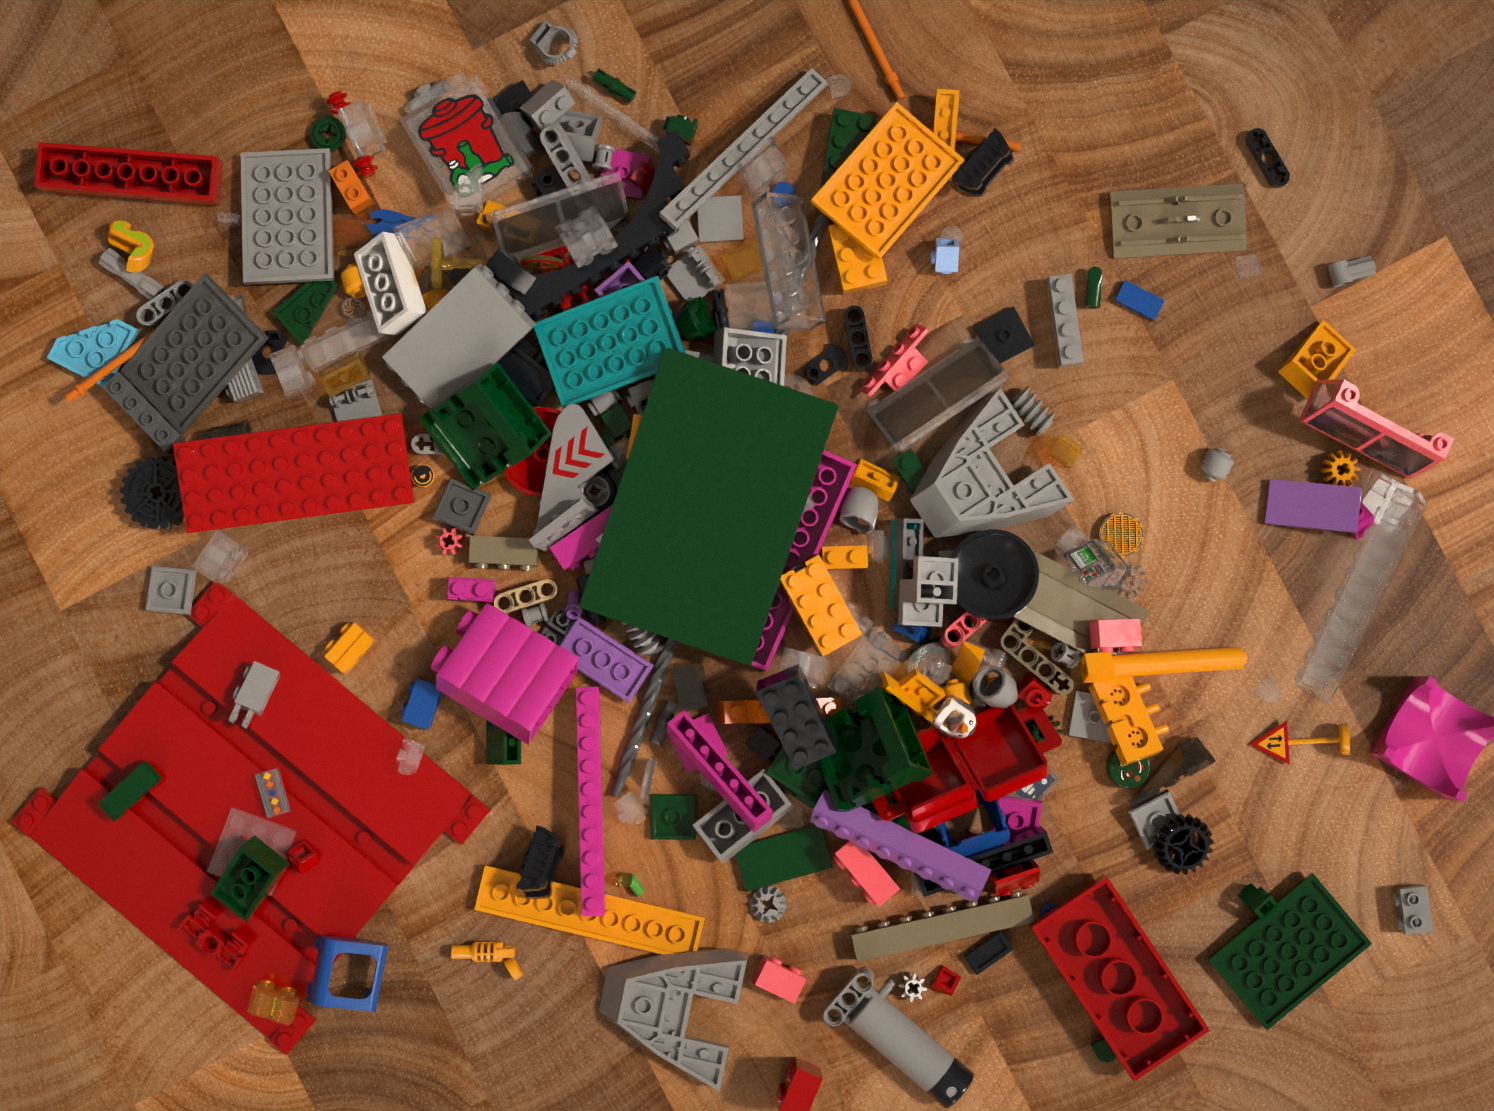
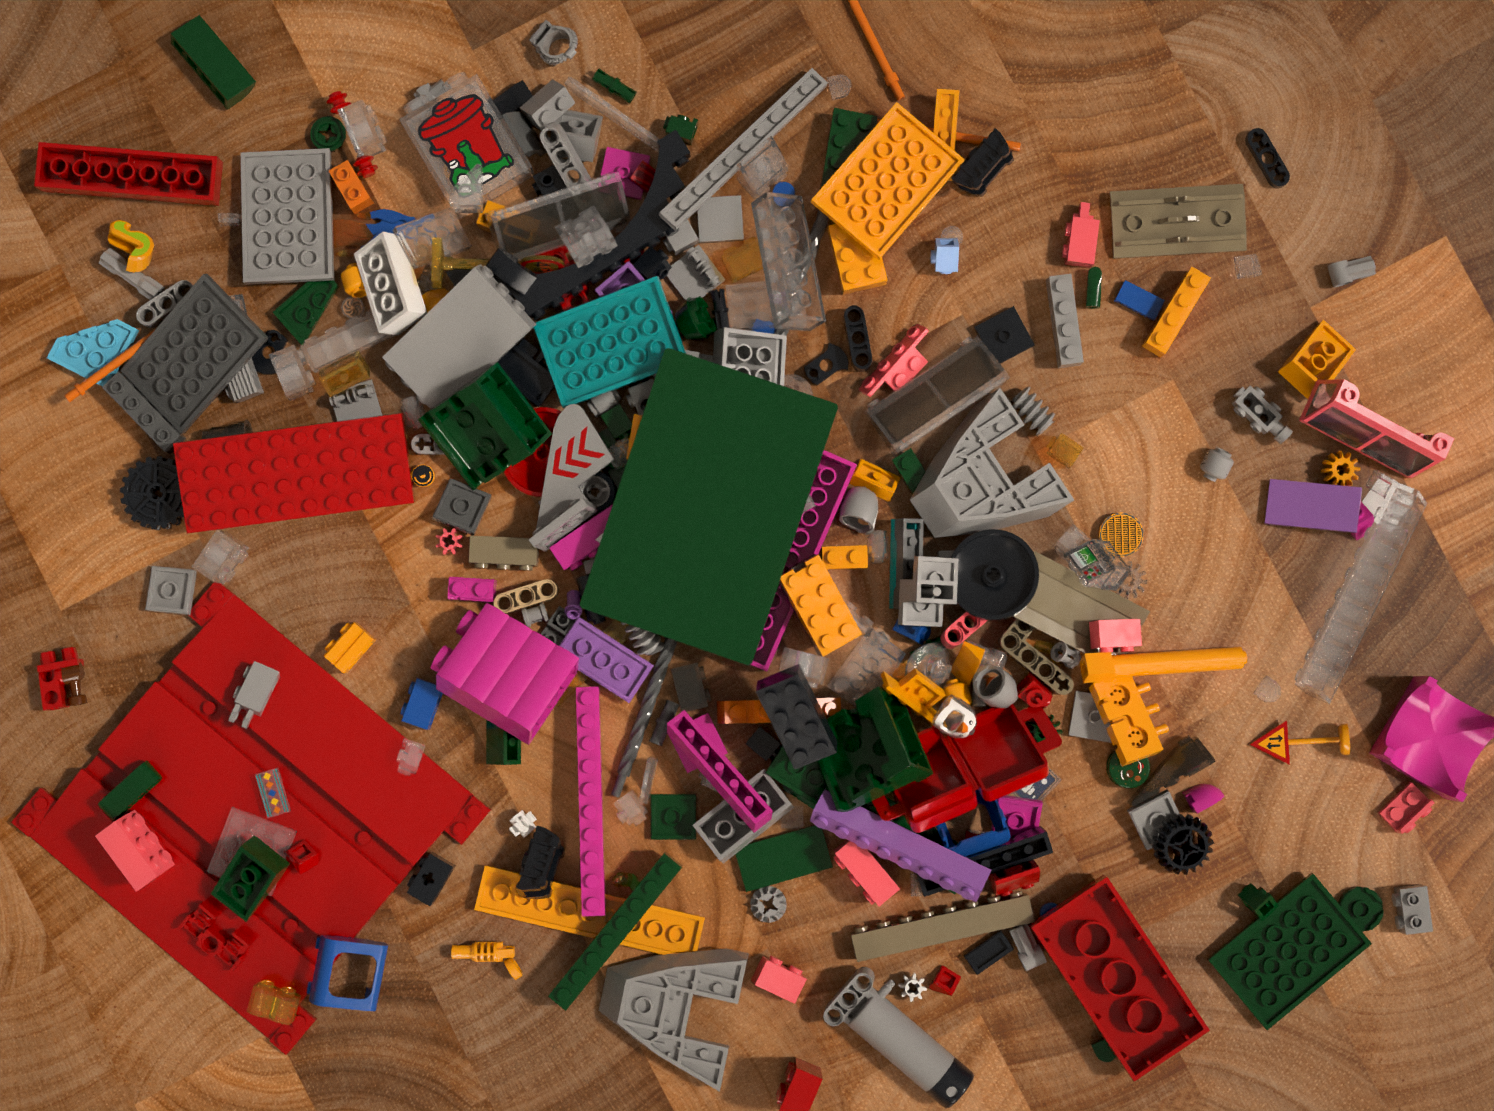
(55, 675): none -> red hips
(135, 850): none -> coral brick
(212, 62): none -> dark green brick
(412, 411): none -> clear brick
(441, 872): none -> black brick
(522, 824): none -> white gear
(603, 157): light grey bush -> none
(615, 931): none -> dark green brick
(1028, 951): none -> light grey piece
(1082, 238): none -> coral hinge
(1176, 312): none -> light orange brick
(1202, 797): none -> dark pink brick
(1259, 407): none -> light grey brick
(1360, 900): none -> dark green tile
(1406, 809): none -> coral bracket

